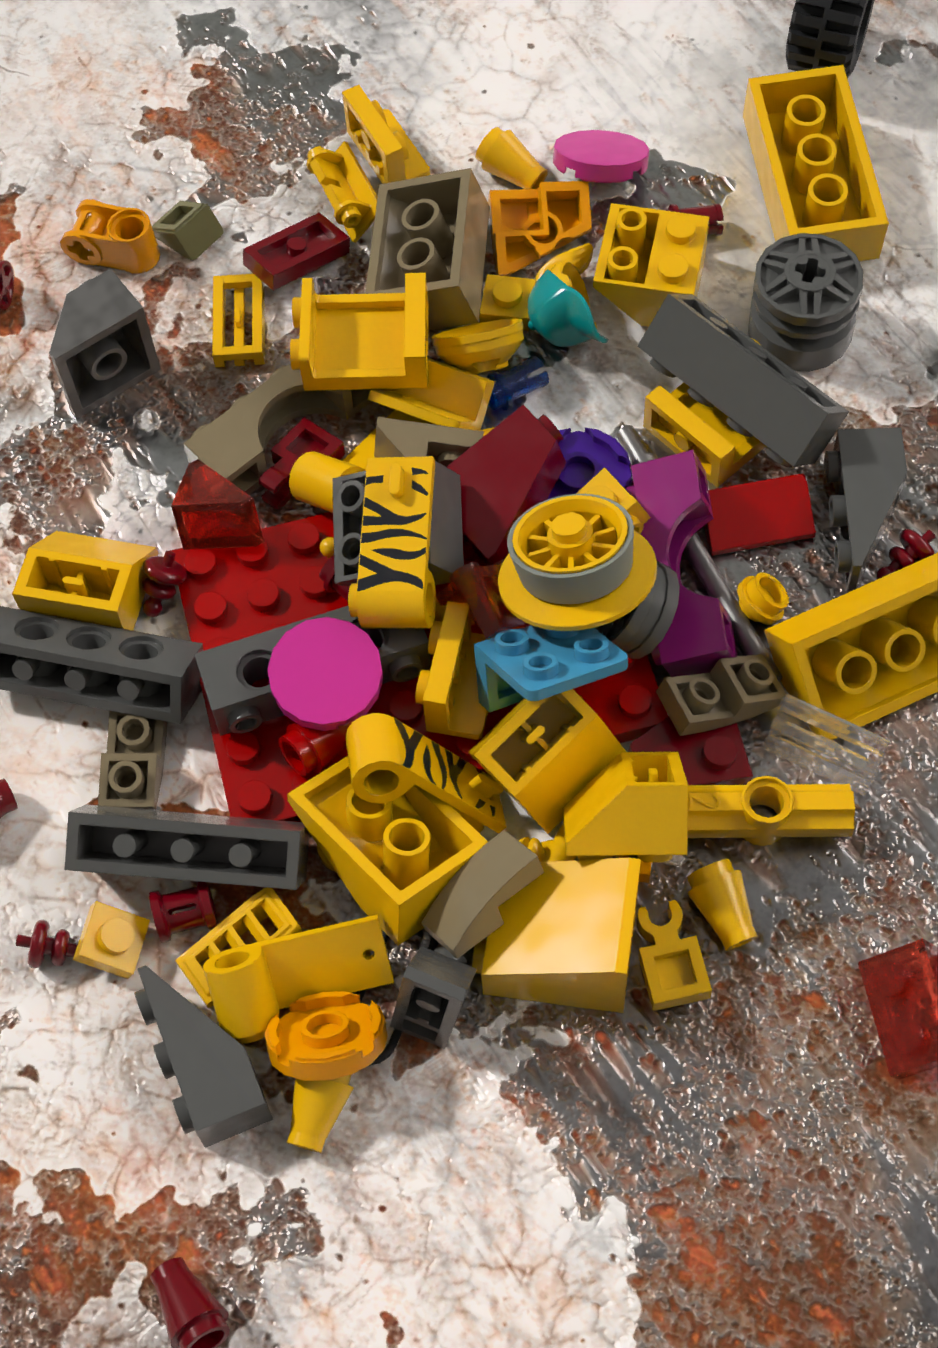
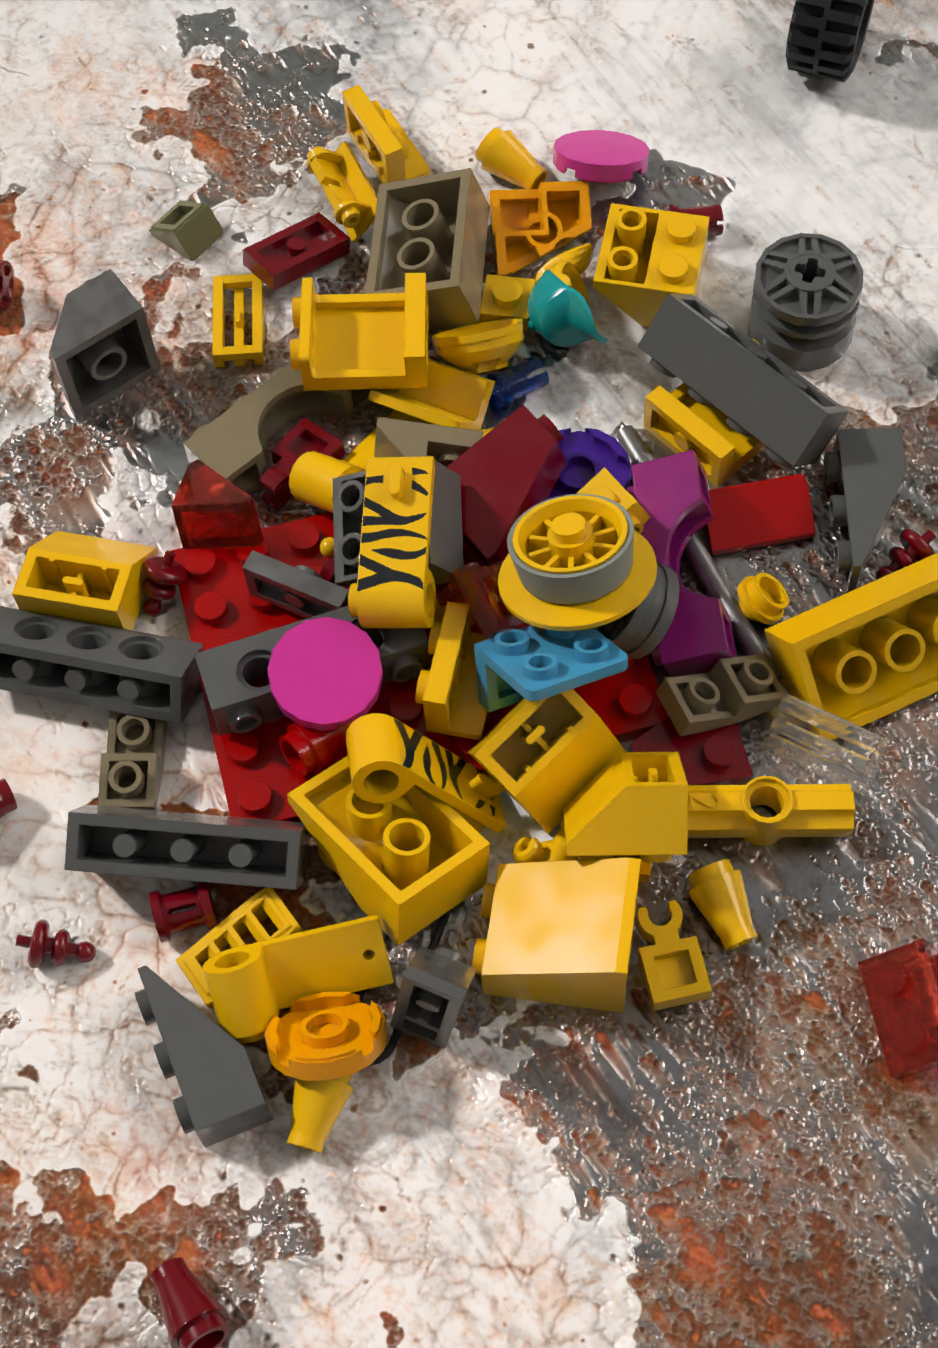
(111, 940): yellow plate -> none
(115, 237): light orange piece -> none
(292, 588): none -> flat silver plate
(470, 901): dark tan slope -> none
(814, 159): yellow brick -> none

